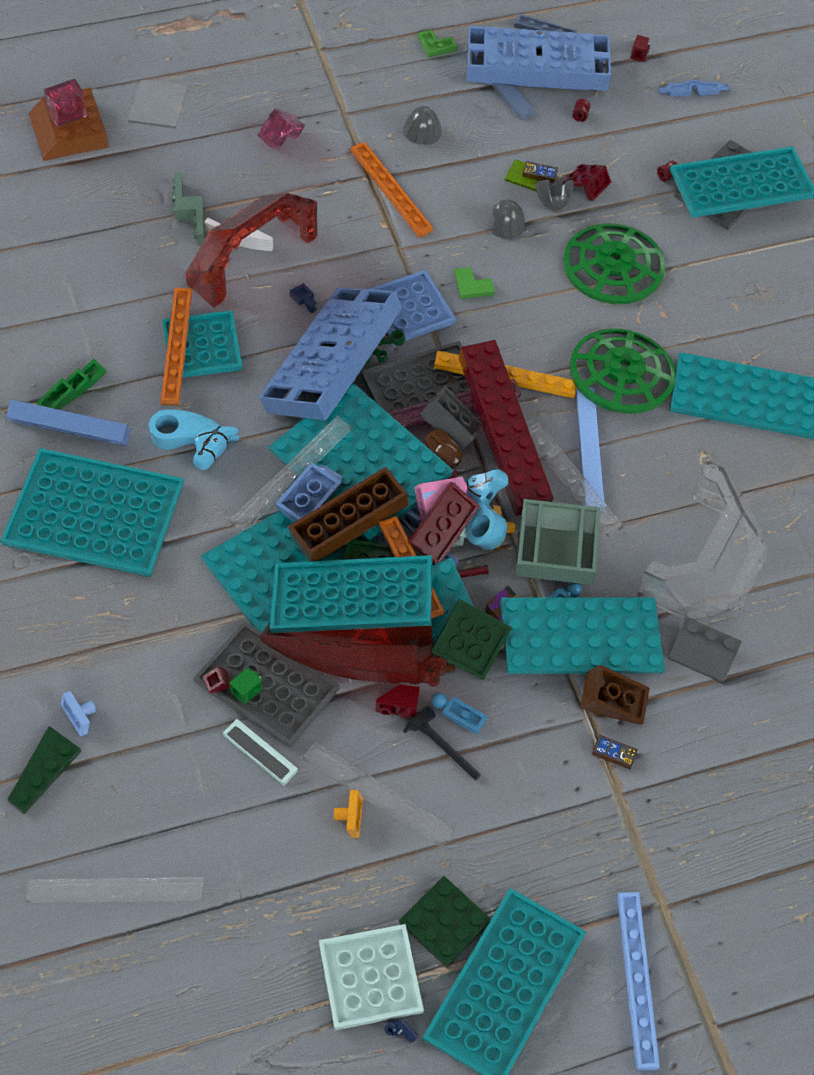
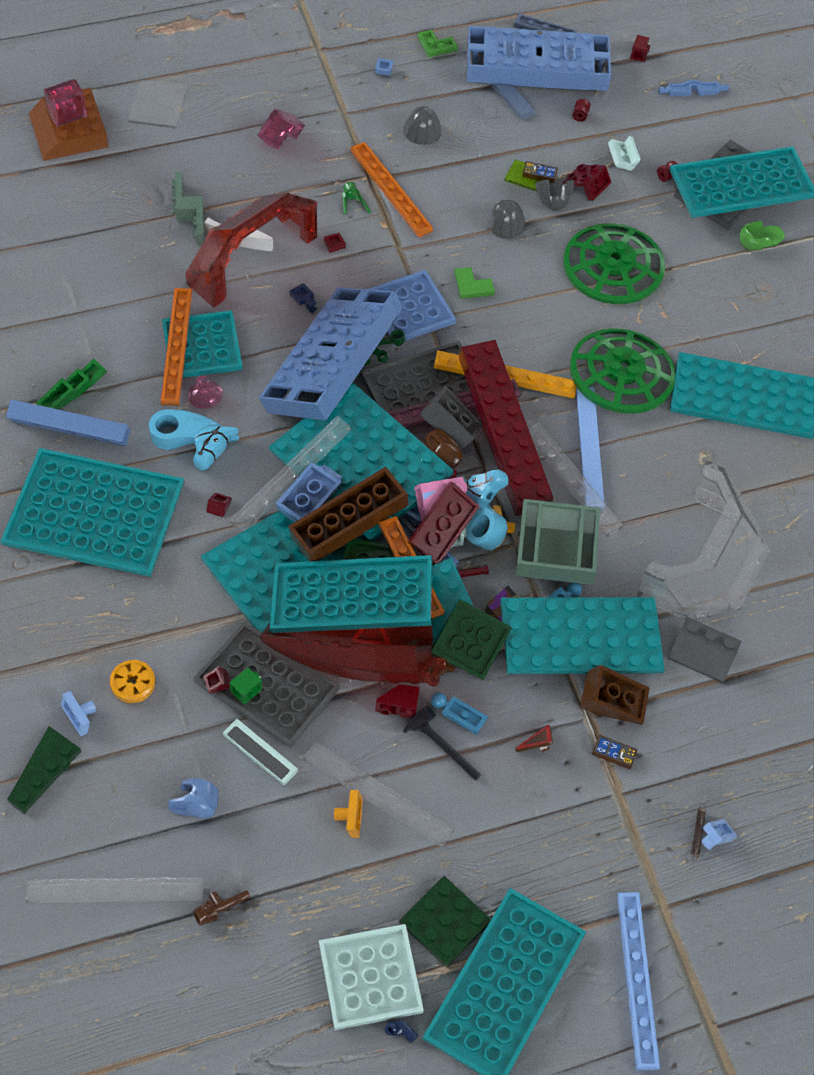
(126, 690): none -> light orange wheel
(200, 801): none -> medium blue helmet
(204, 393): none -> clear pink hair
(208, 912): none -> reddish brown piece
(218, 504): none -> dark red slope
(334, 242): none -> dark red tile
(351, 192): none -> green plant
(384, 67): none -> medium blue plate
(541, 740): none -> reddish brown piece
(624, 153): none -> light aqua bracket
(698, 828): none -> reddish brown piece
(718, 833): none -> light blue tile
(756, 236): none -> bright green hair

